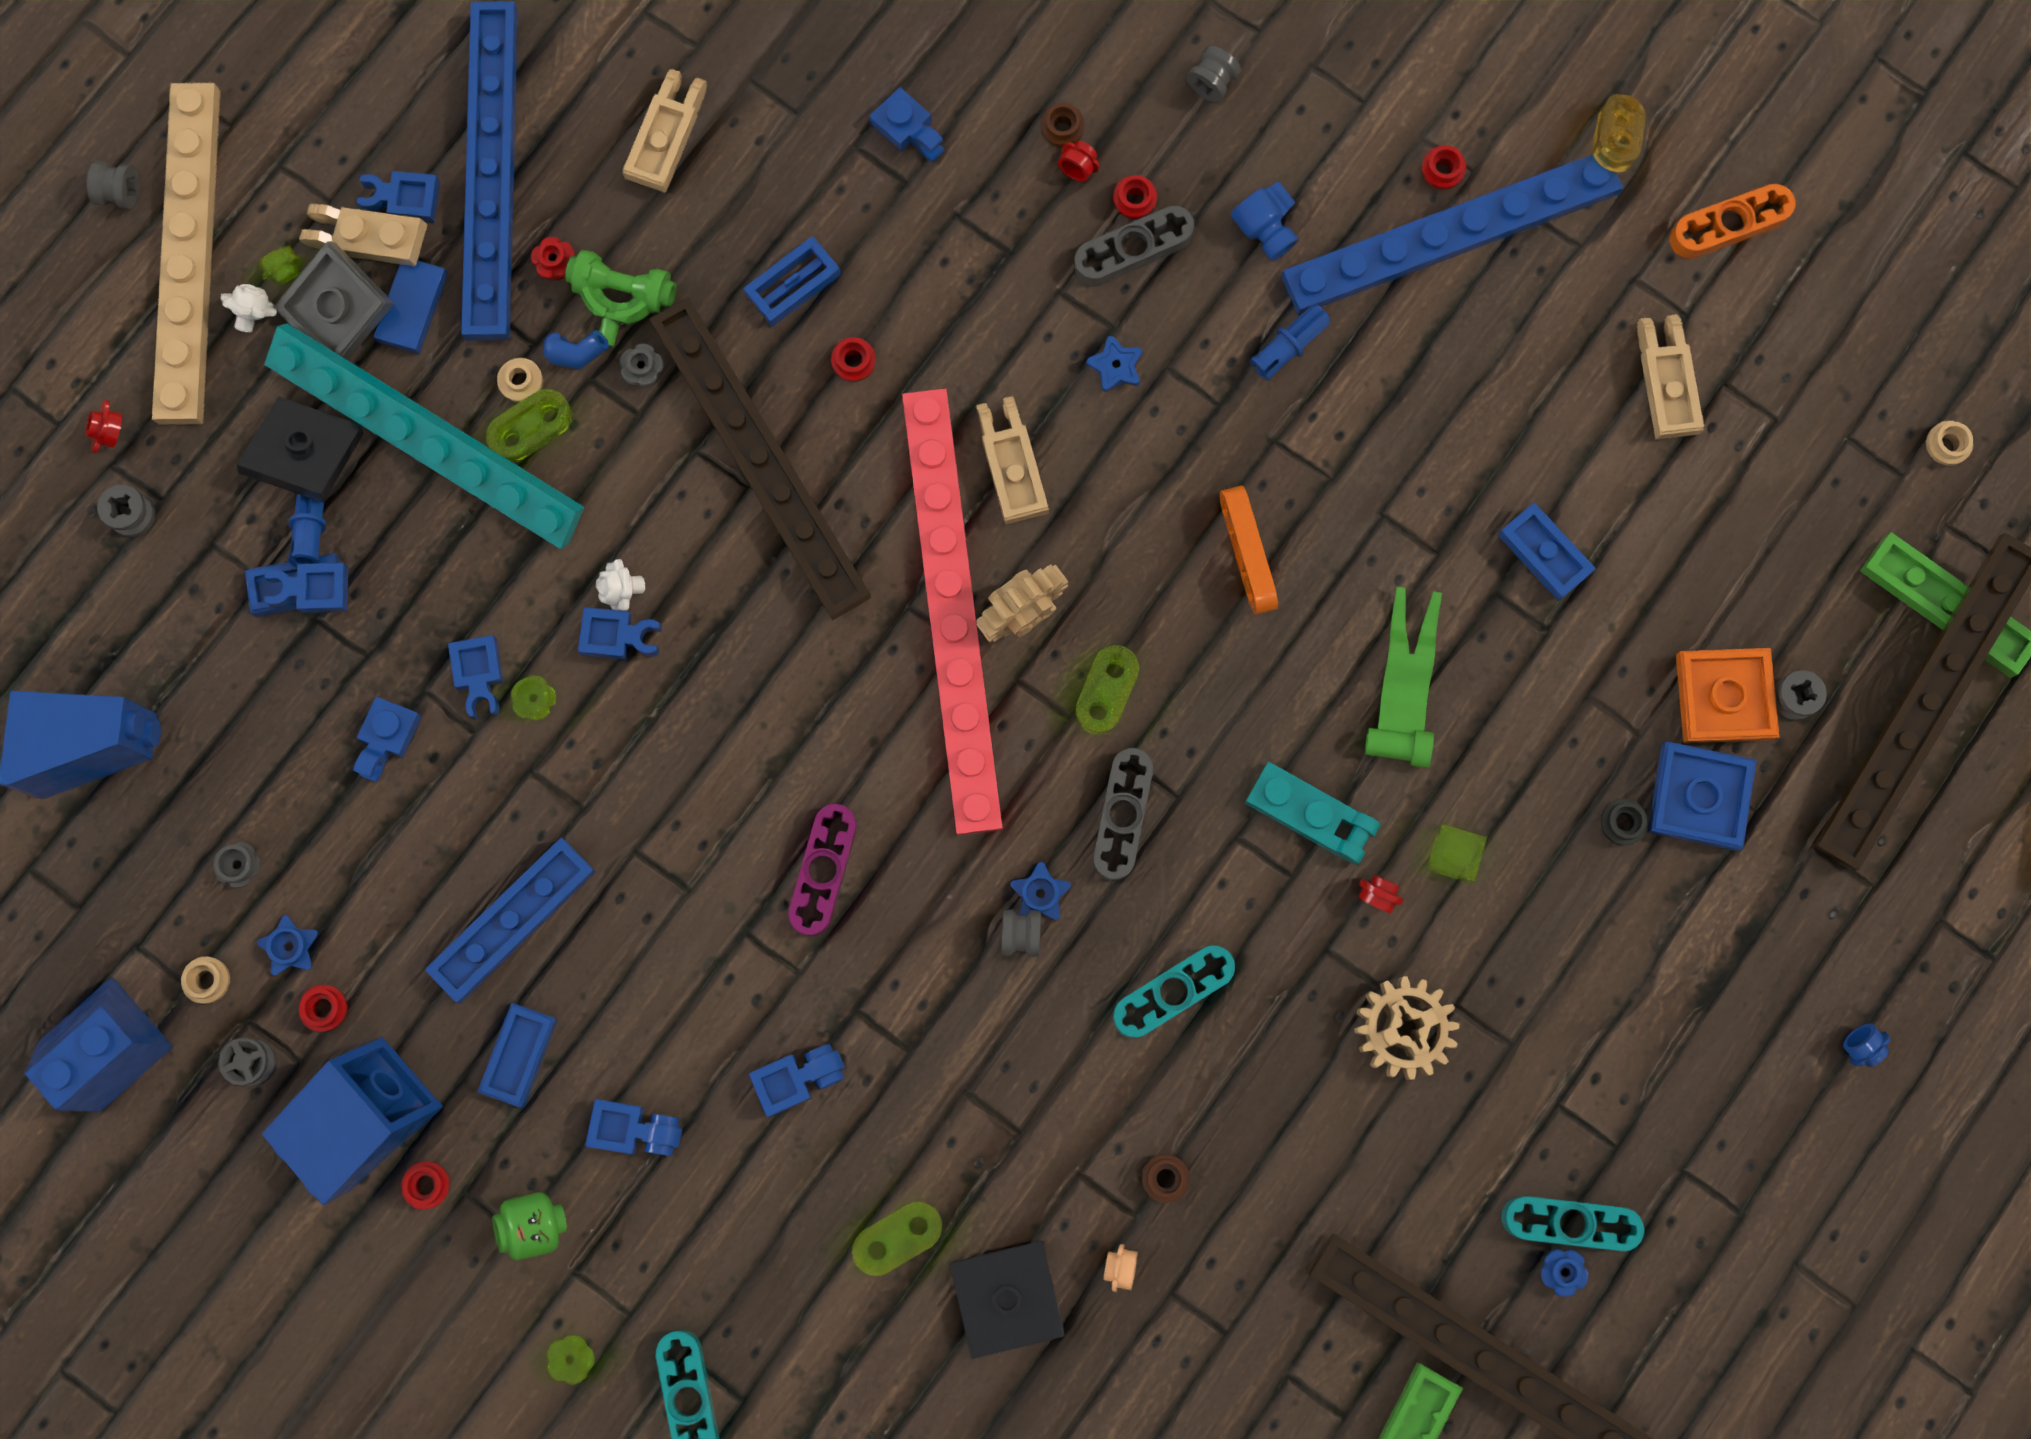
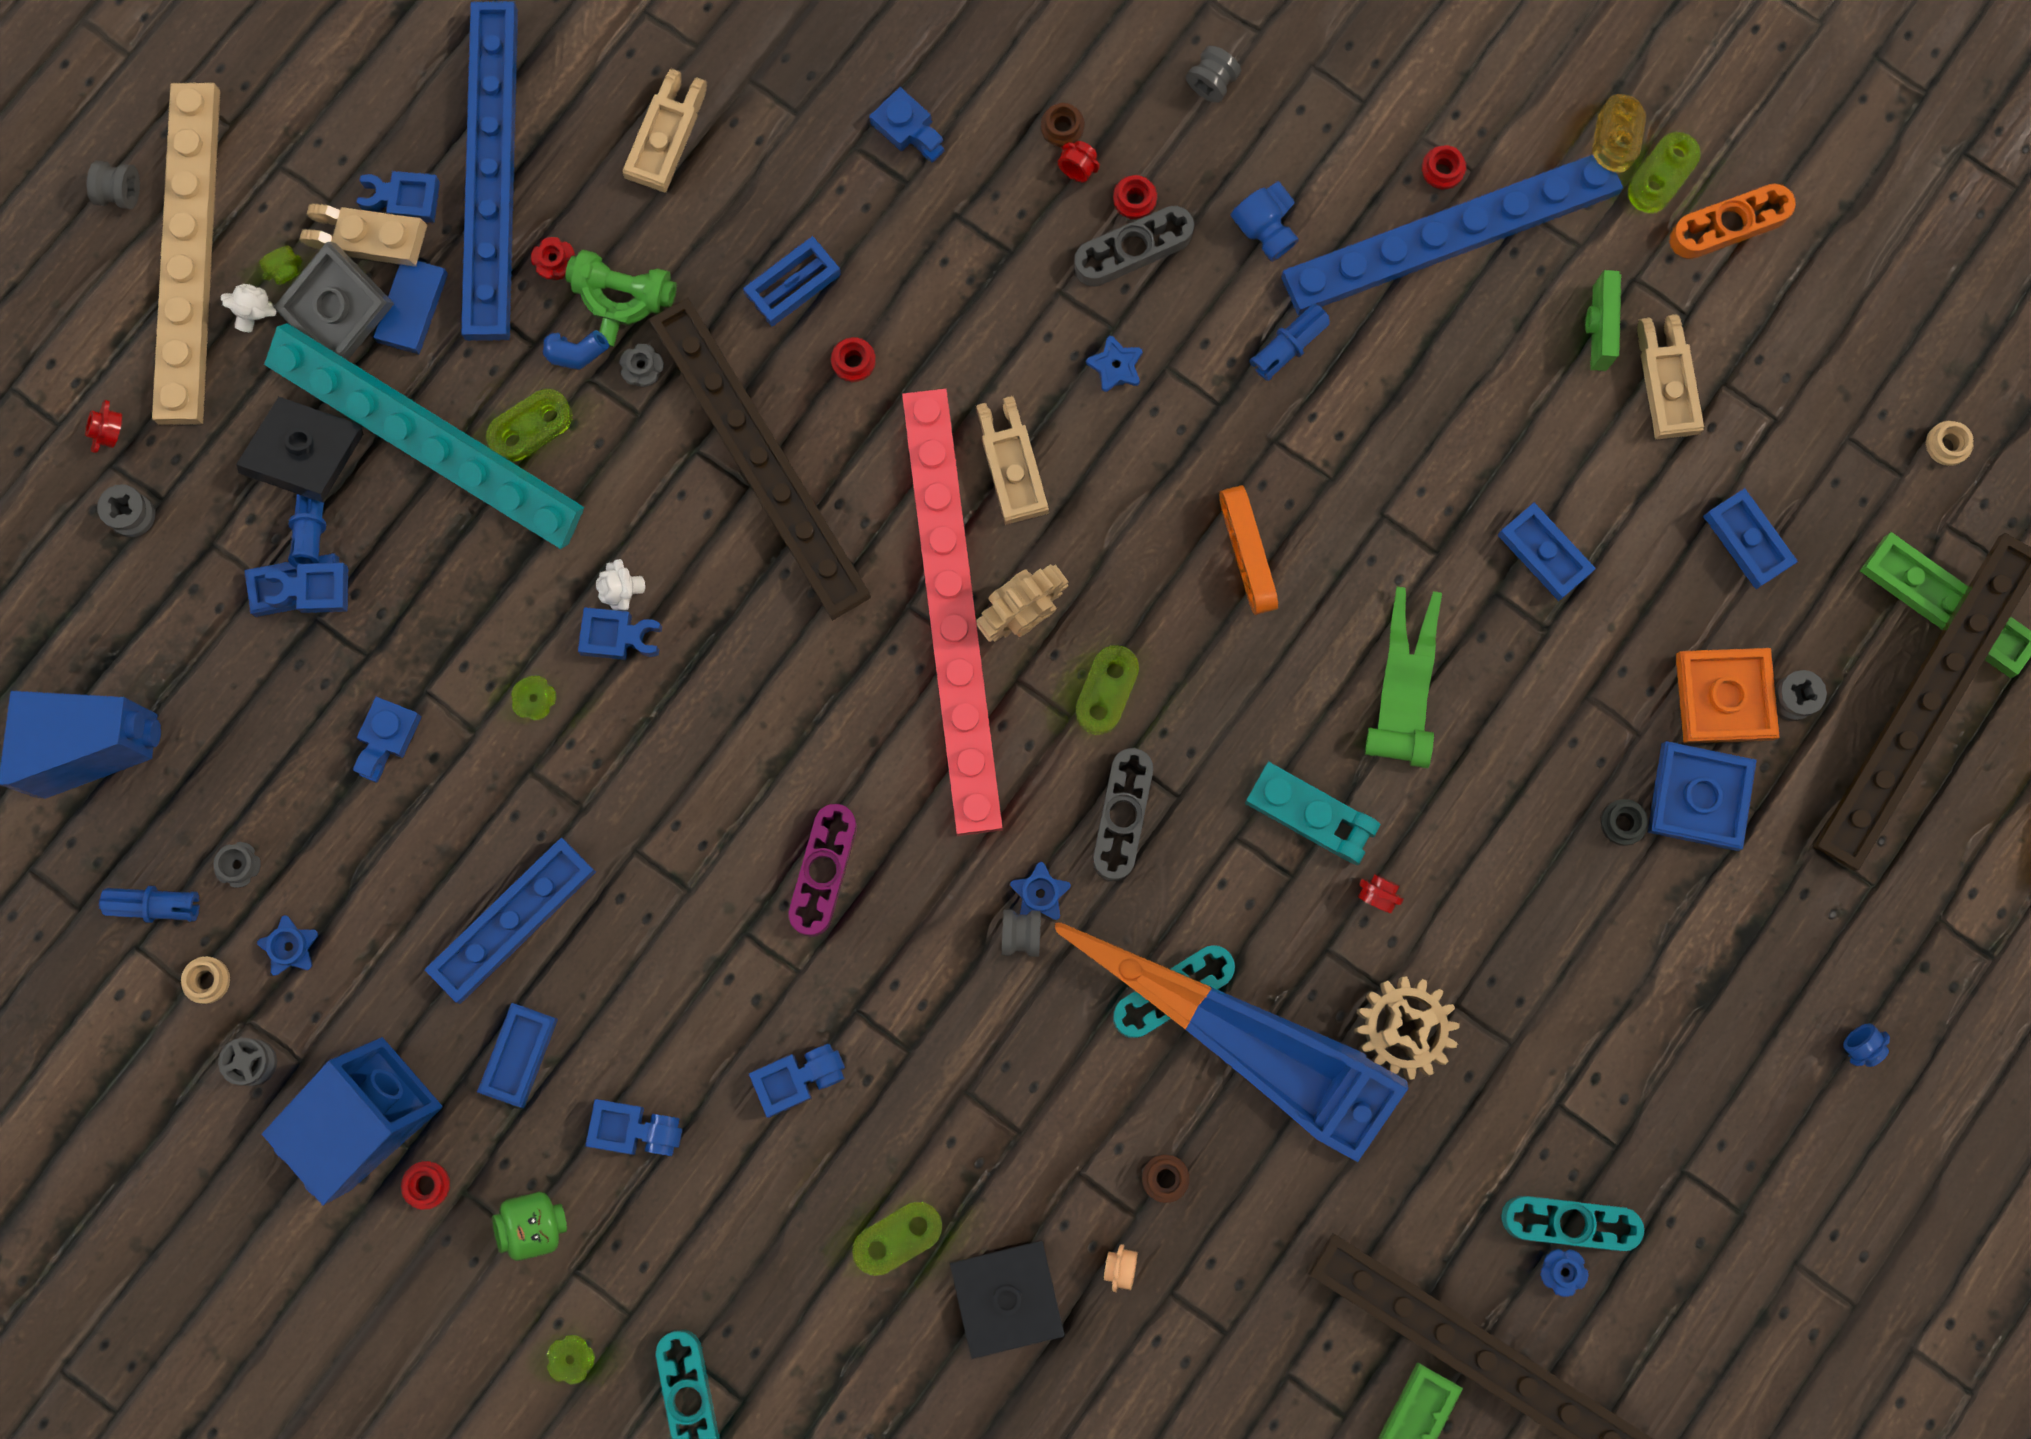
(96, 1051): blue slope -> none
(149, 904): none -> blue axle
(309, 1004): red plate -> none
(476, 667): blue plate -> none
(519, 392): tan plate -> none
(1309, 1076): none -> blue plate
(1456, 853): clear neon green plate -> none
(1604, 320): none -> bright green plate
(1664, 169): none -> clear neon green plate
(1750, 538): none -> blue plate

